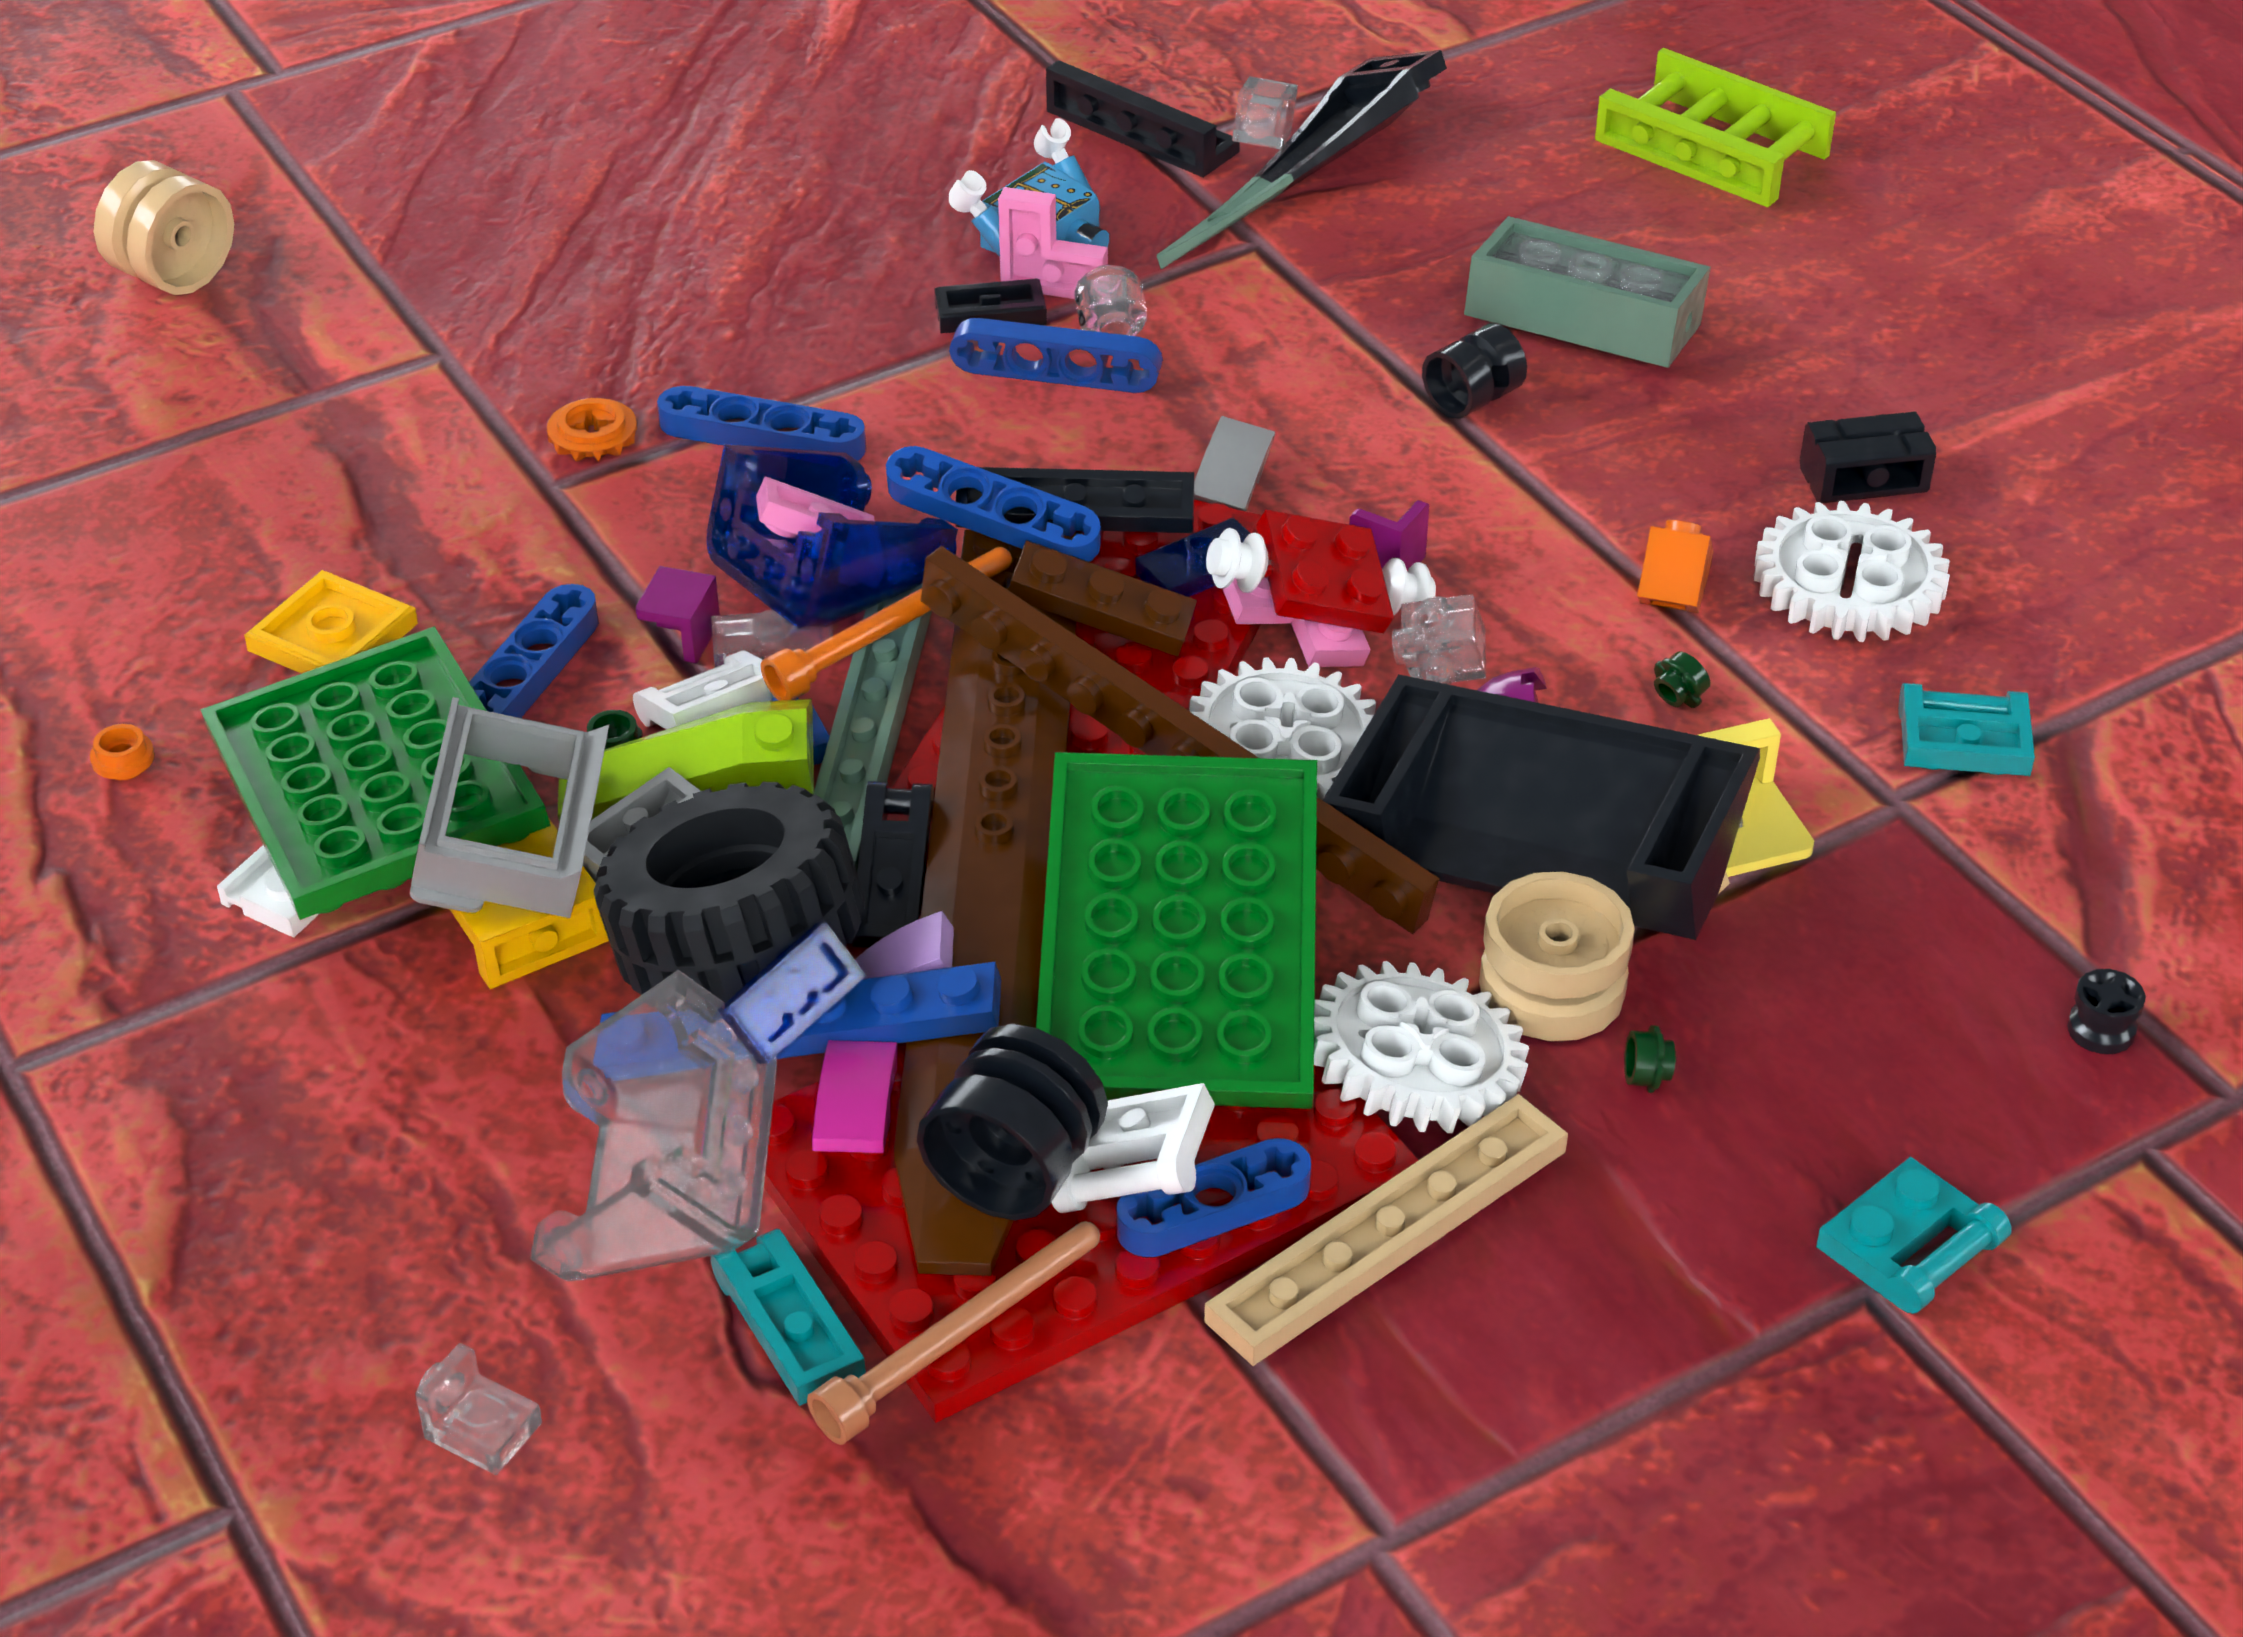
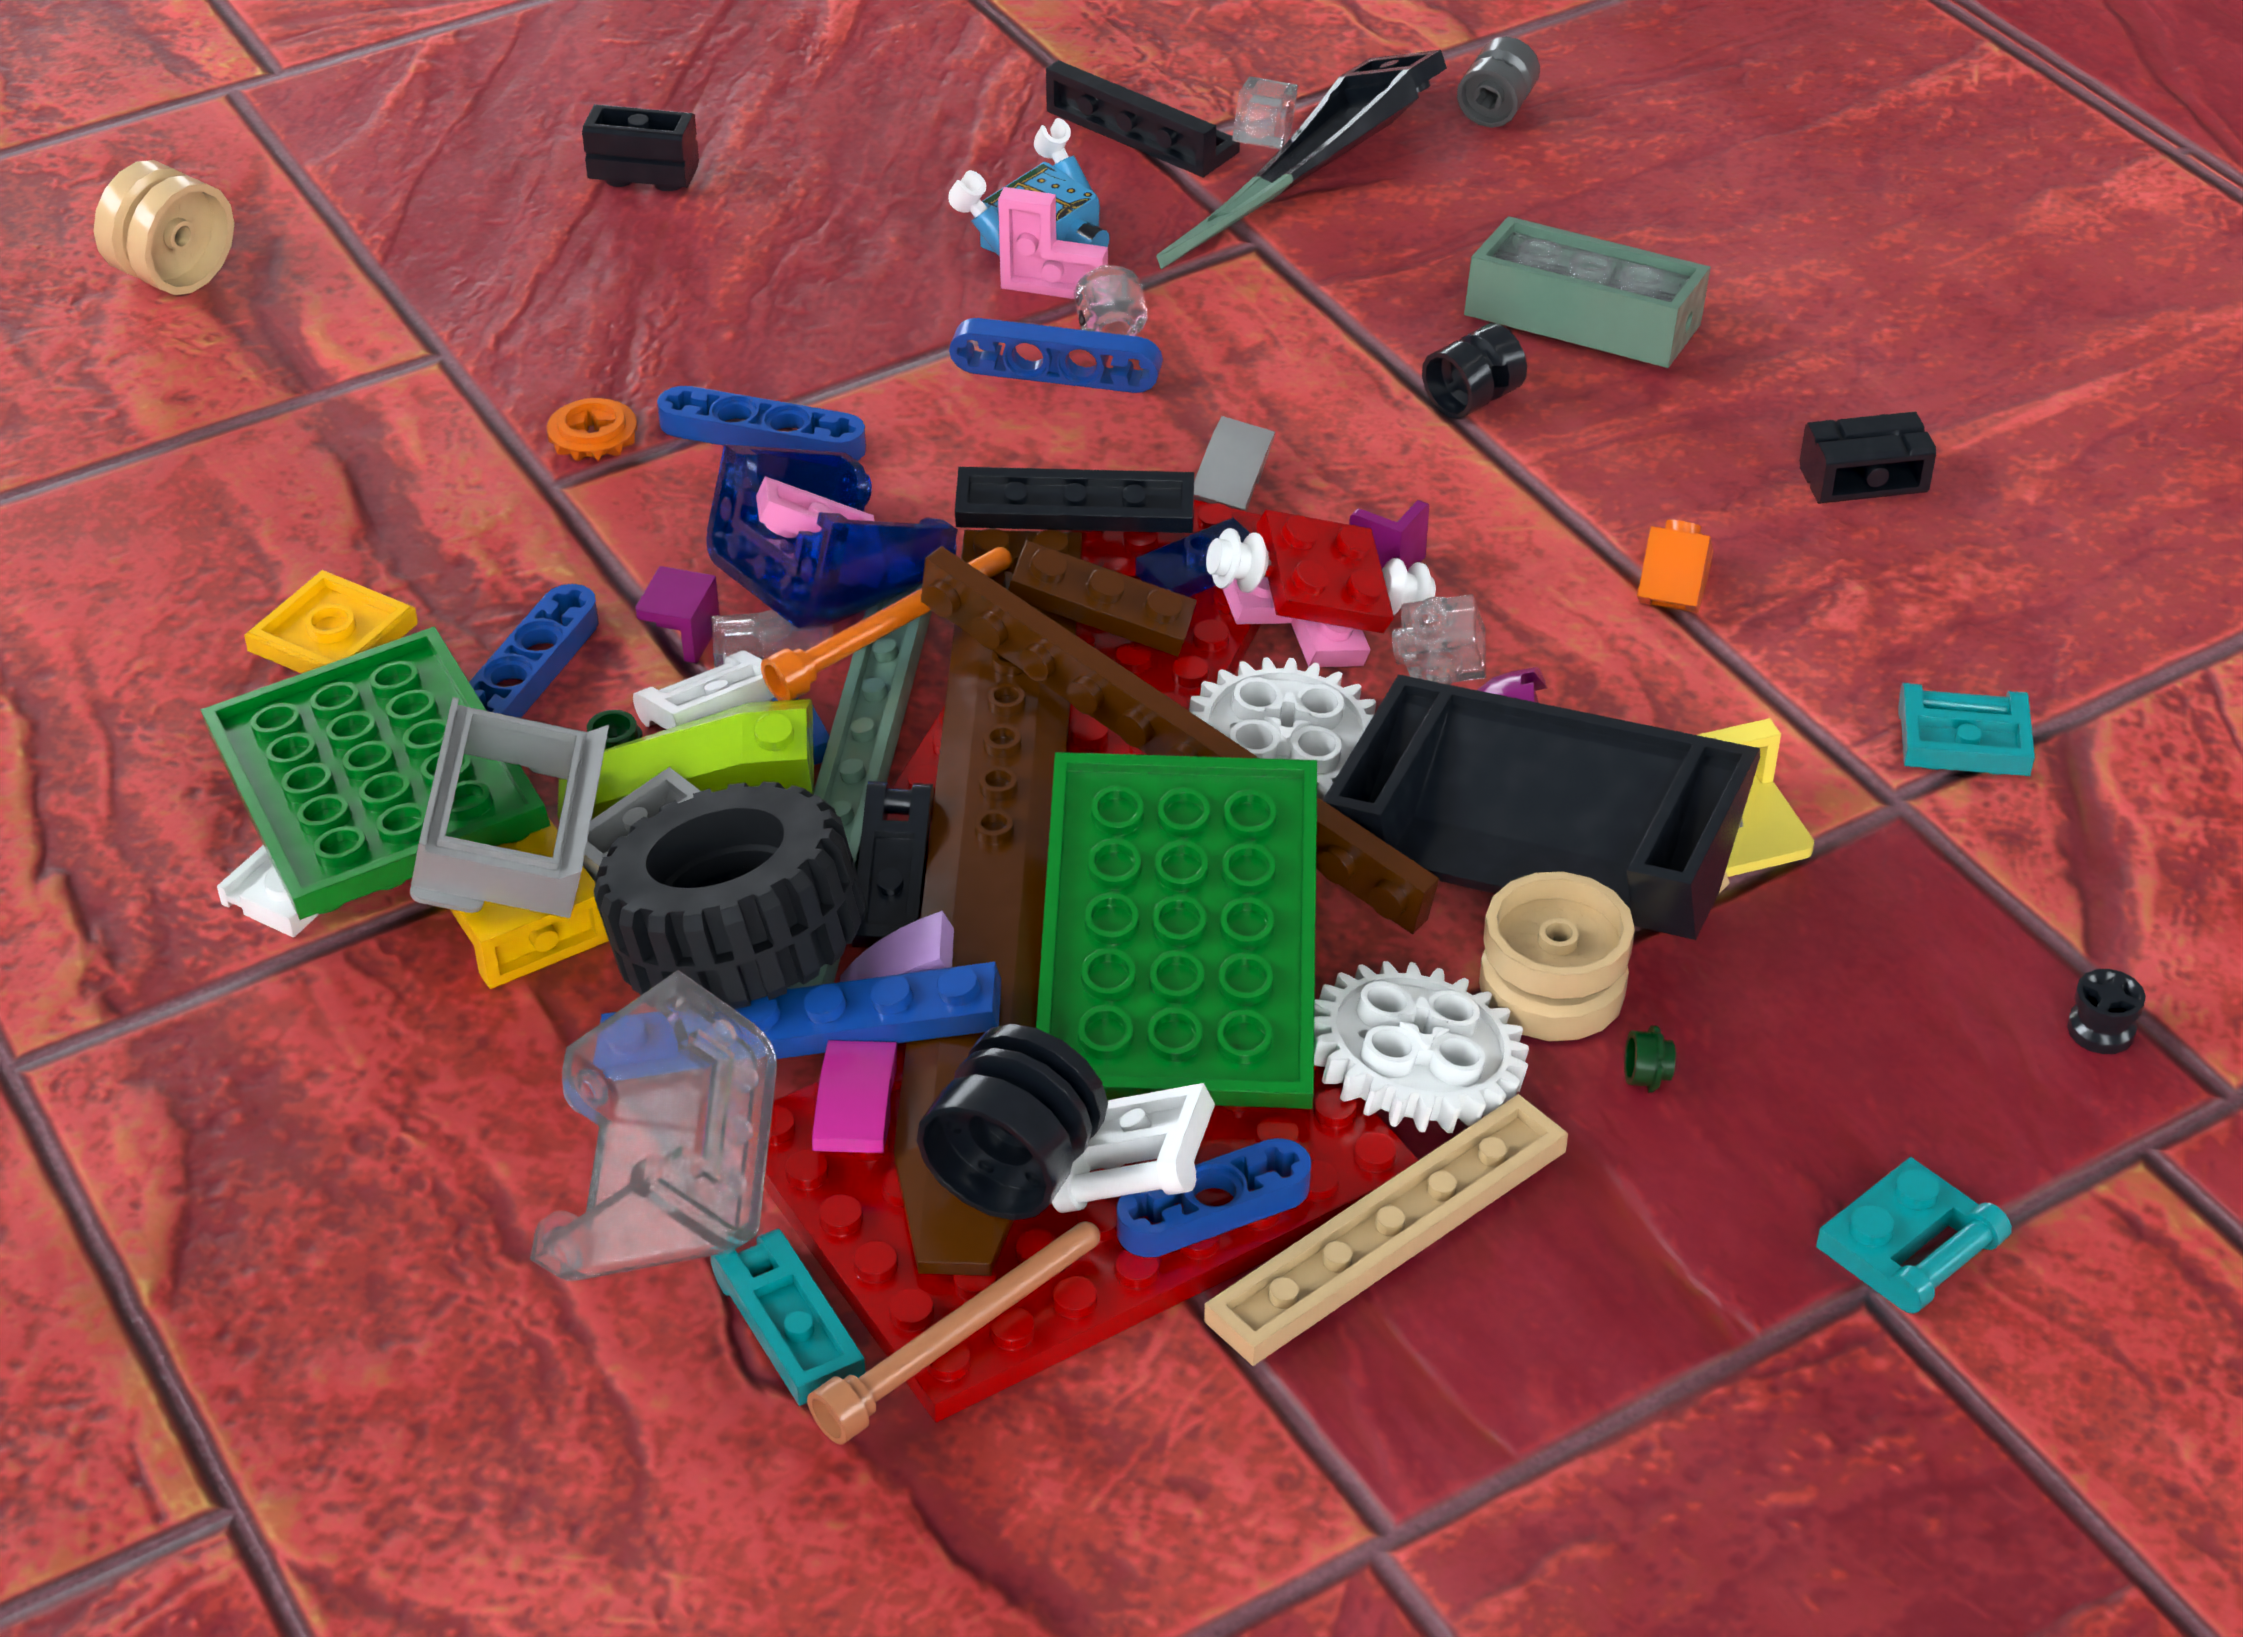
(121, 752): orange plate -> none
(473, 1413): clear bracket -> none
(640, 147): none -> black brick
(791, 993): clear blue plate -> none
(997, 497): blue beam -> none
(1004, 301): black tile -> none
(1498, 82): none -> dark grey wheel
(1681, 680): dark green plate -> none
(1705, 152): lime fence -> none
(1895, 581): white gear -> none

